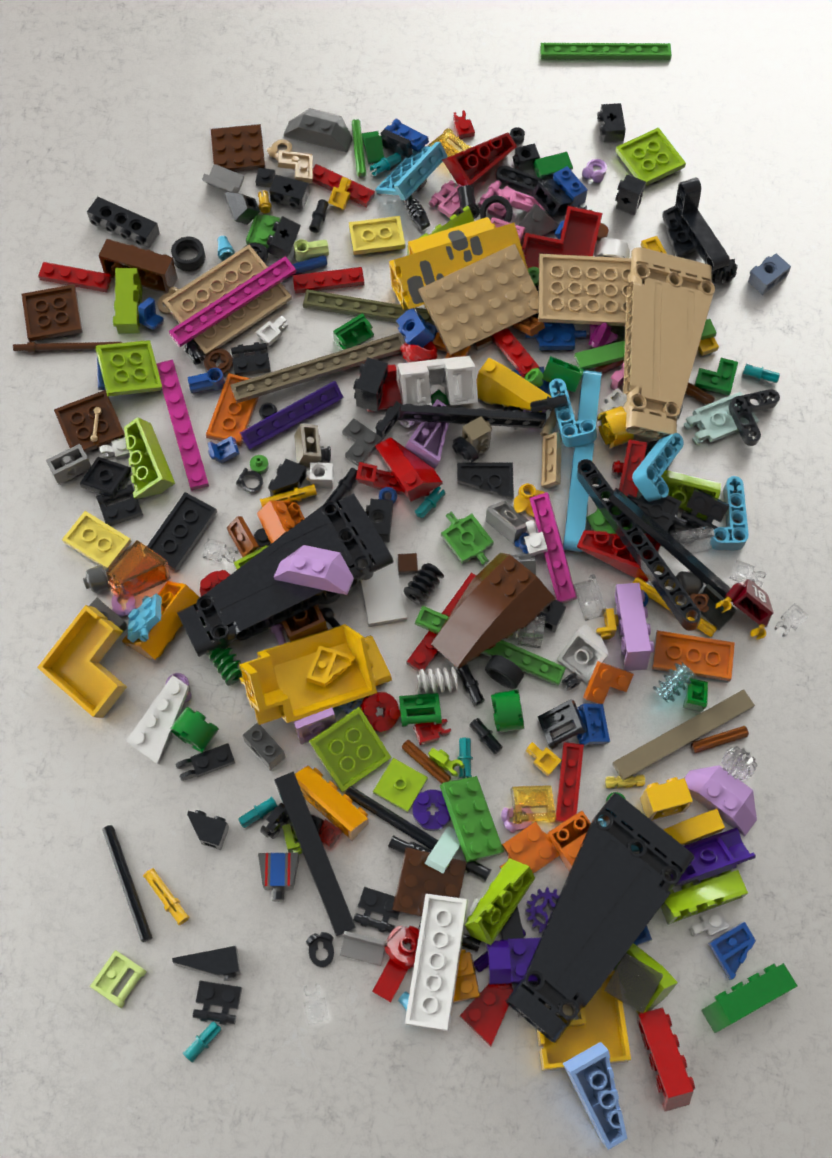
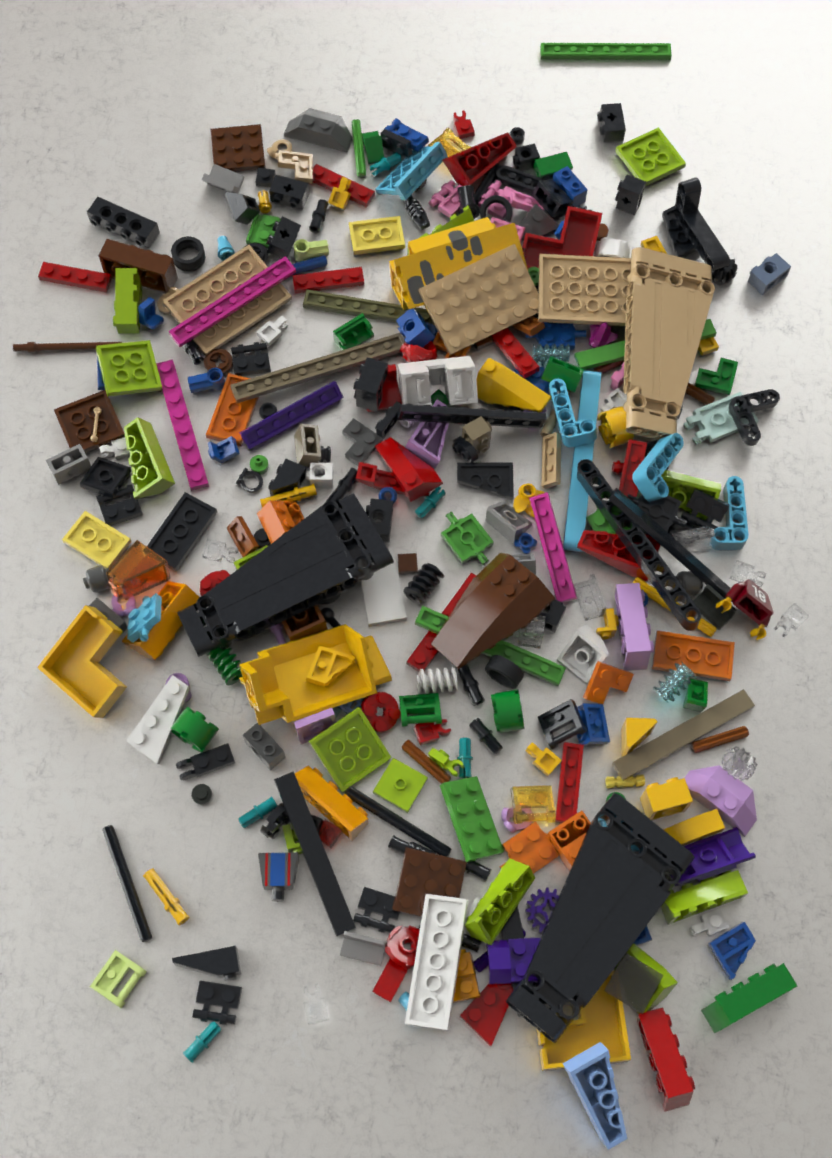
(51, 313): reddish brown plate -> none
(201, 794): none -> pearl dark grey plate
(209, 830): black slope -> none
(313, 941): black piece -> none
(316, 569): lavender wedge -> none
(424, 817): dark purple plate -> none
(444, 850): light aqua tile -> none
(486, 182): none -> black axle
(535, 377): bright green tile -> none
(535, 541): white plate -> none
(542, 355): none -> clear light blue piece
(549, 403): black axle -> none
(571, 681): black bush -> none
(597, 176): lavender piece -> none
(635, 732): none -> yellow slope
(703, 598): dark orange plate -> none
(760, 373): teal axle -> none

